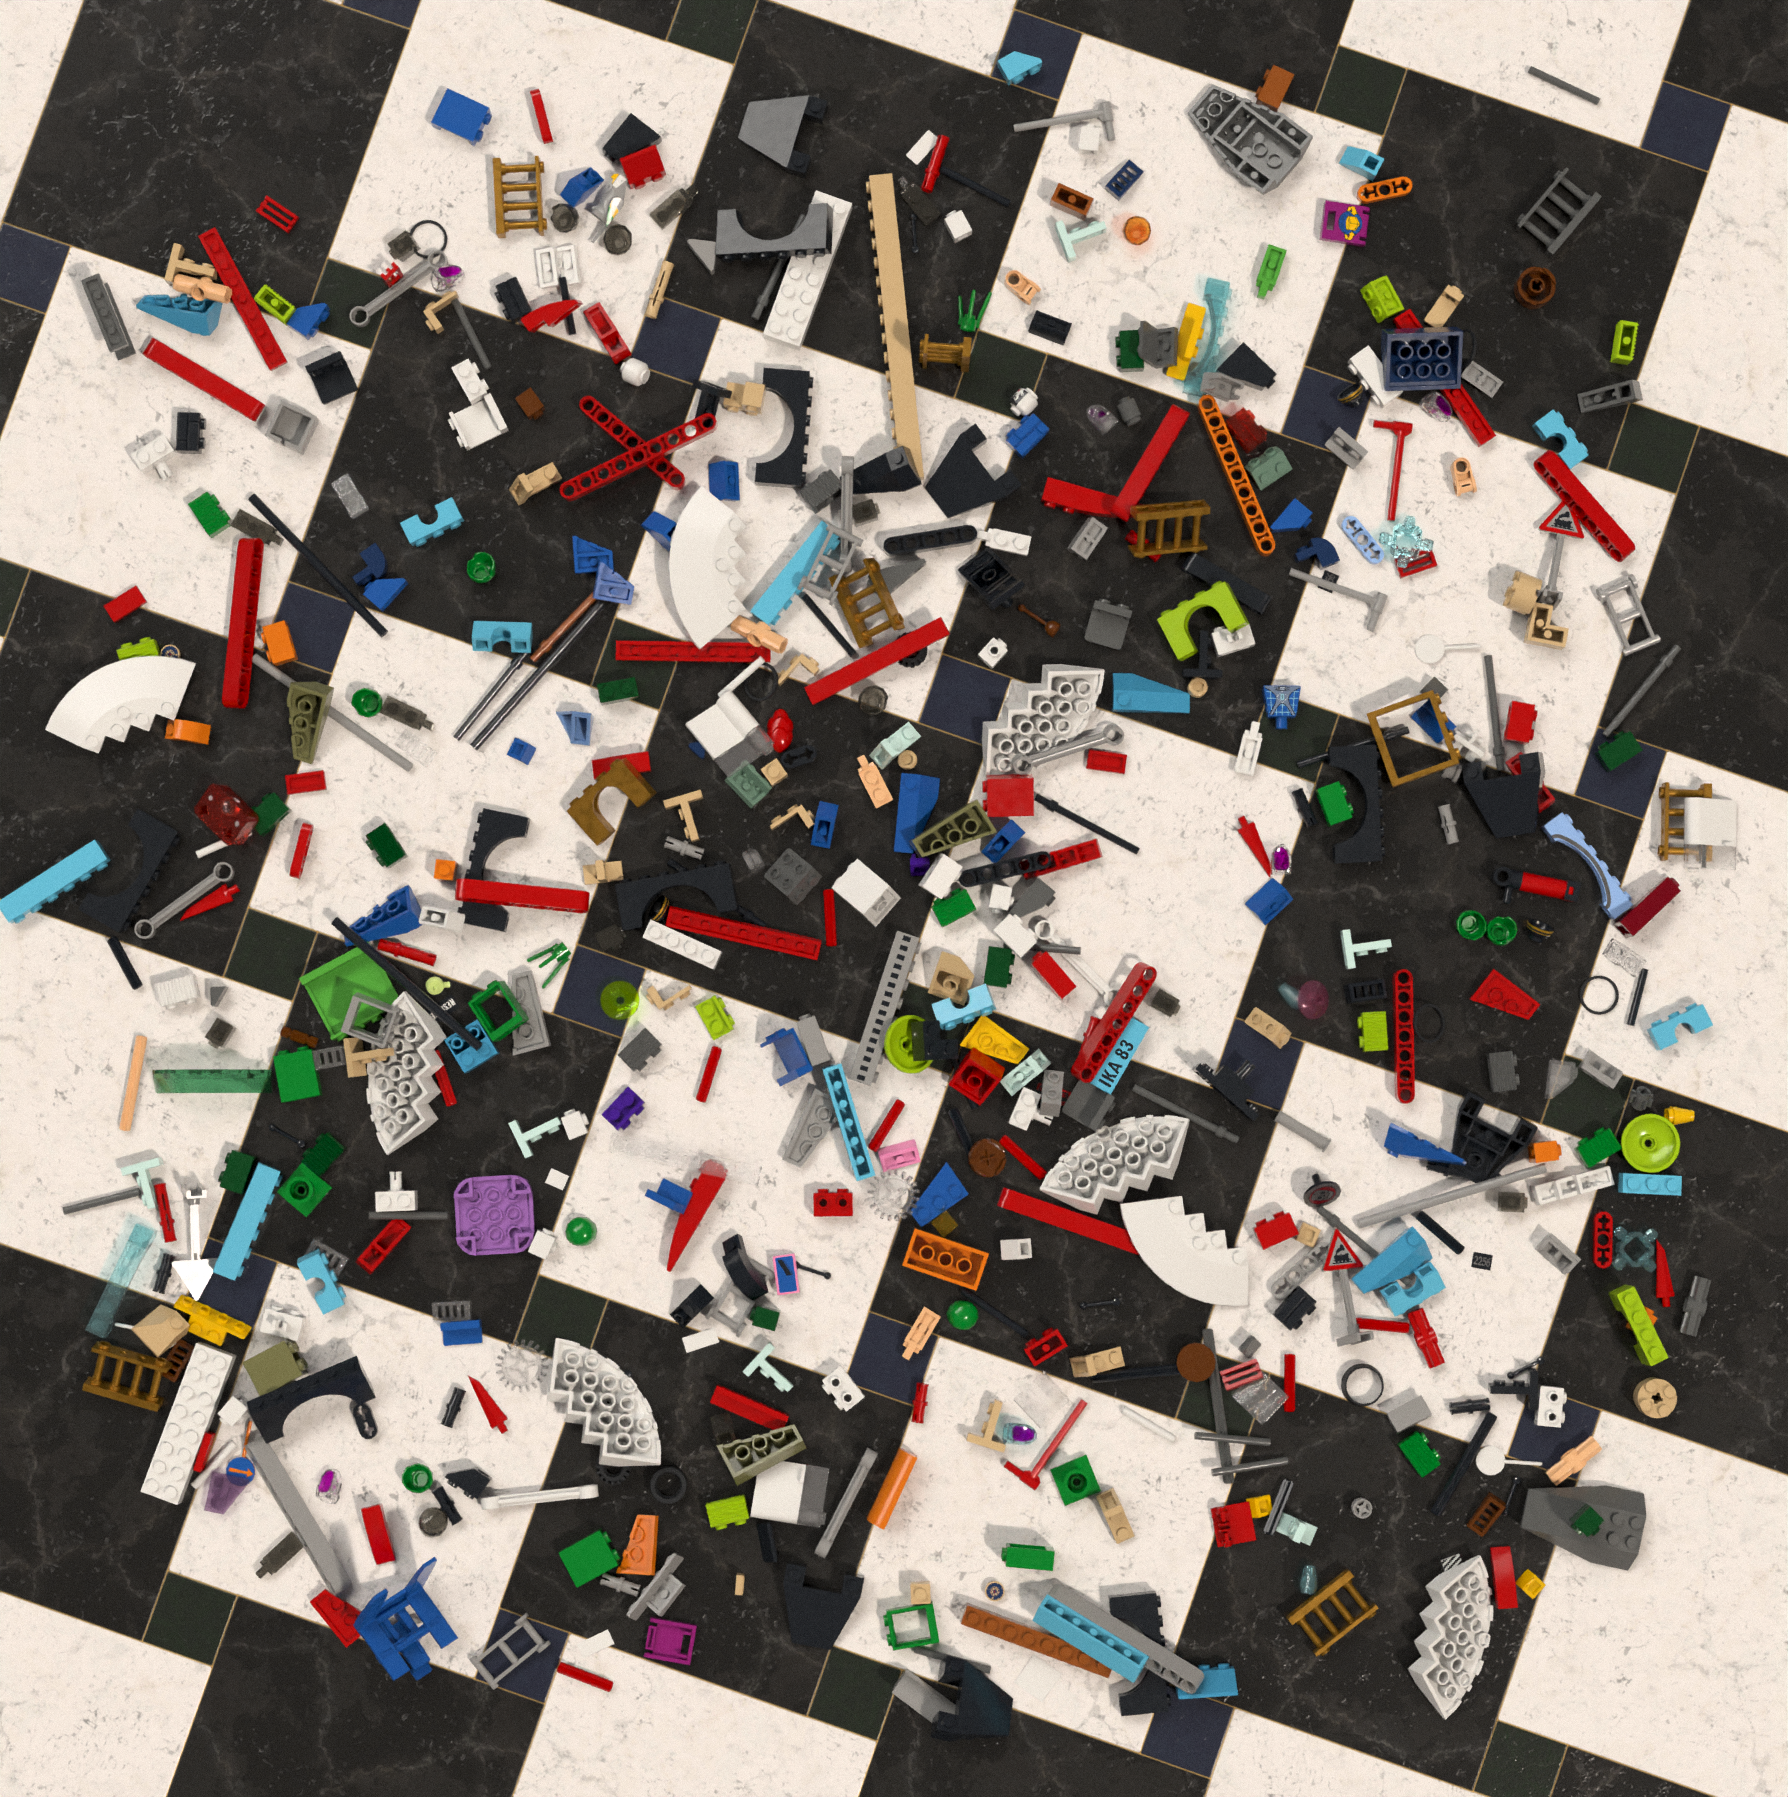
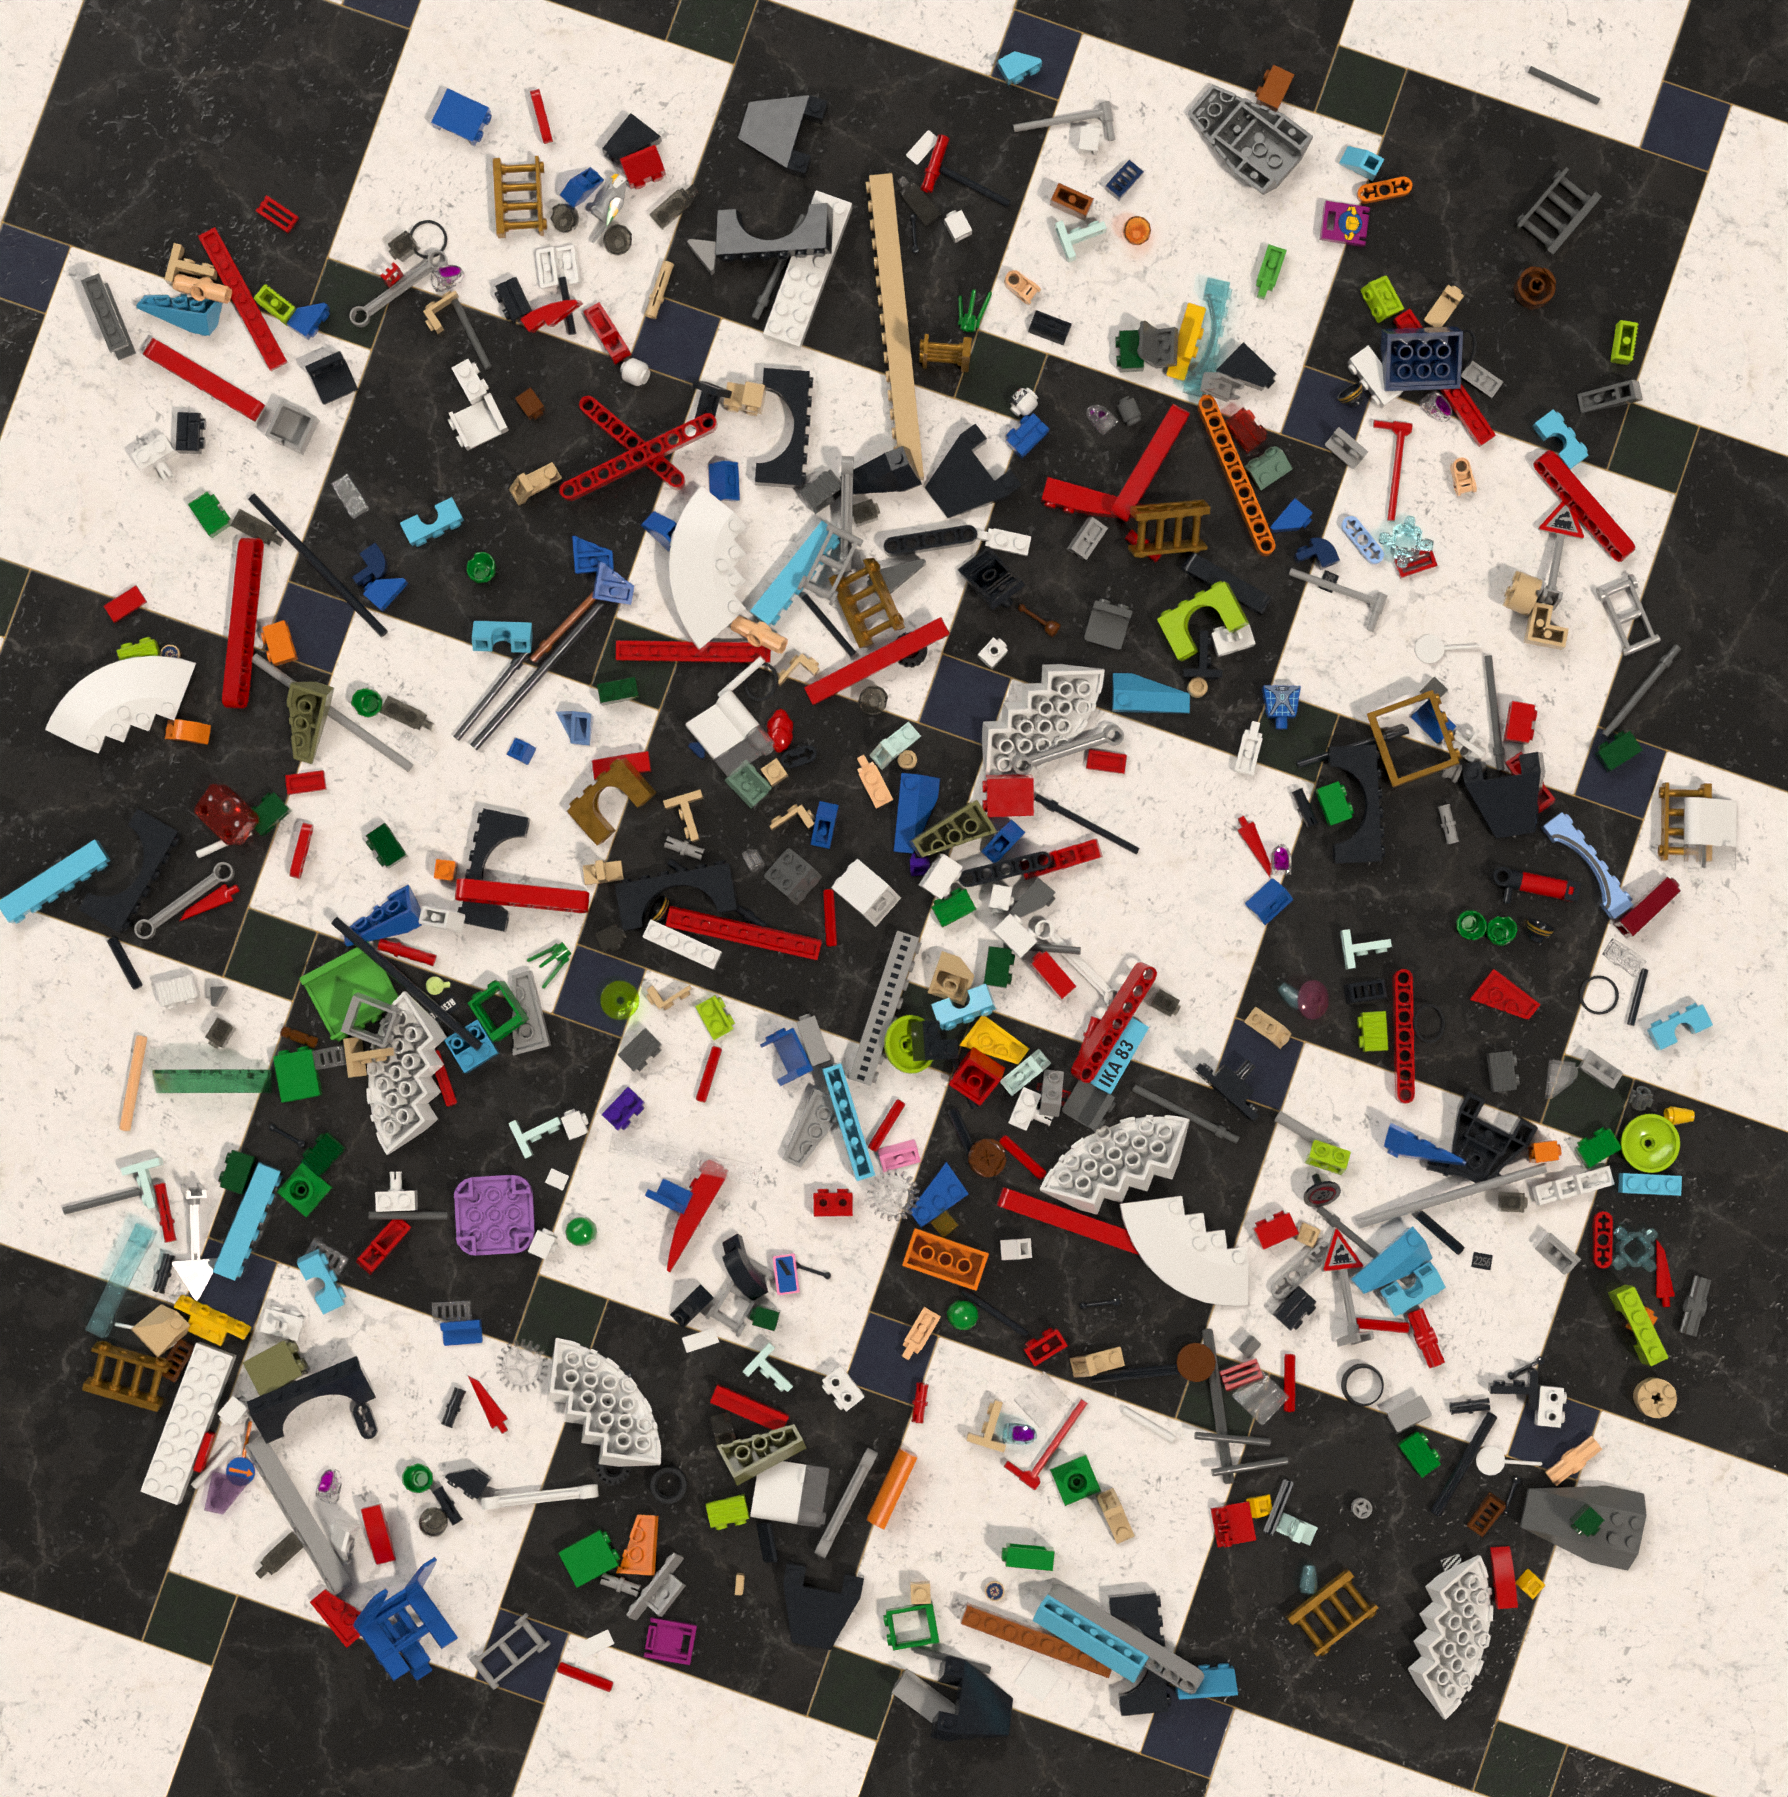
(344, 1538): none -> white wedge
(1328, 1157): none -> lime bracket

